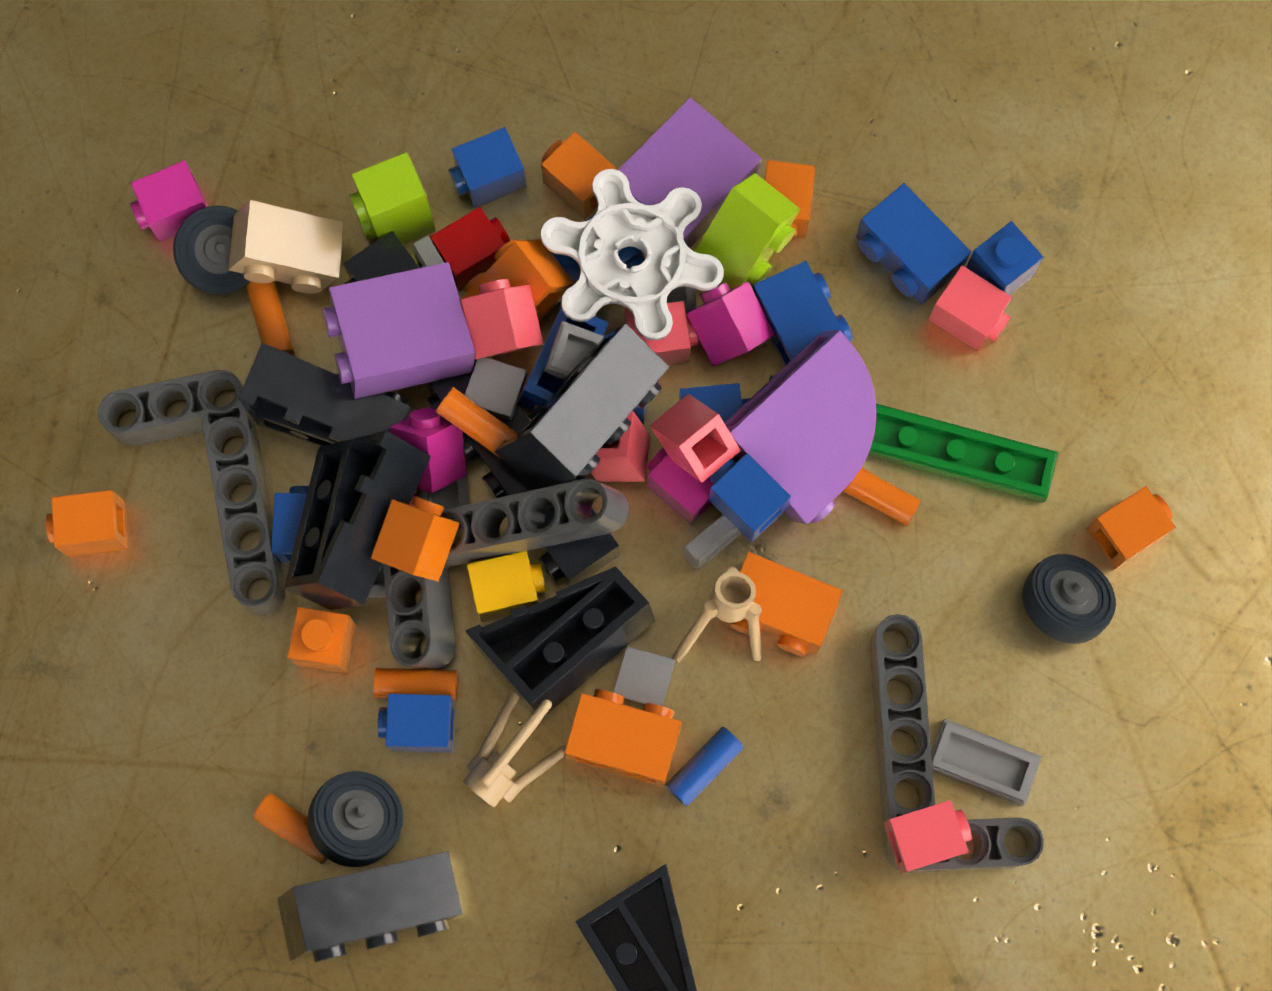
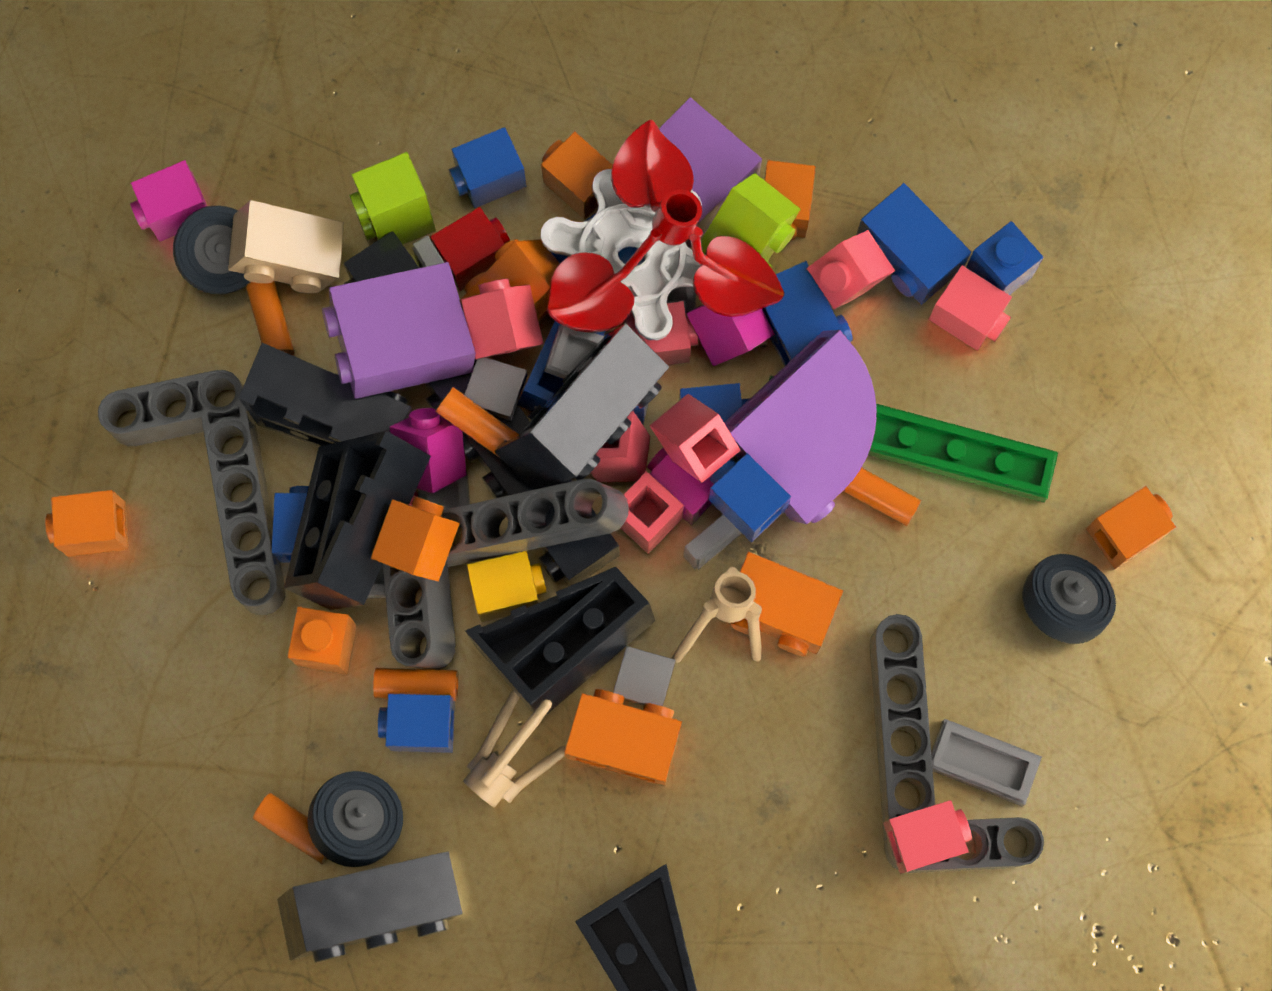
(651, 512): none -> coral brick
(655, 172): none -> red plant
(704, 766): blue hinge -> none
(850, 269): none -> coral brick

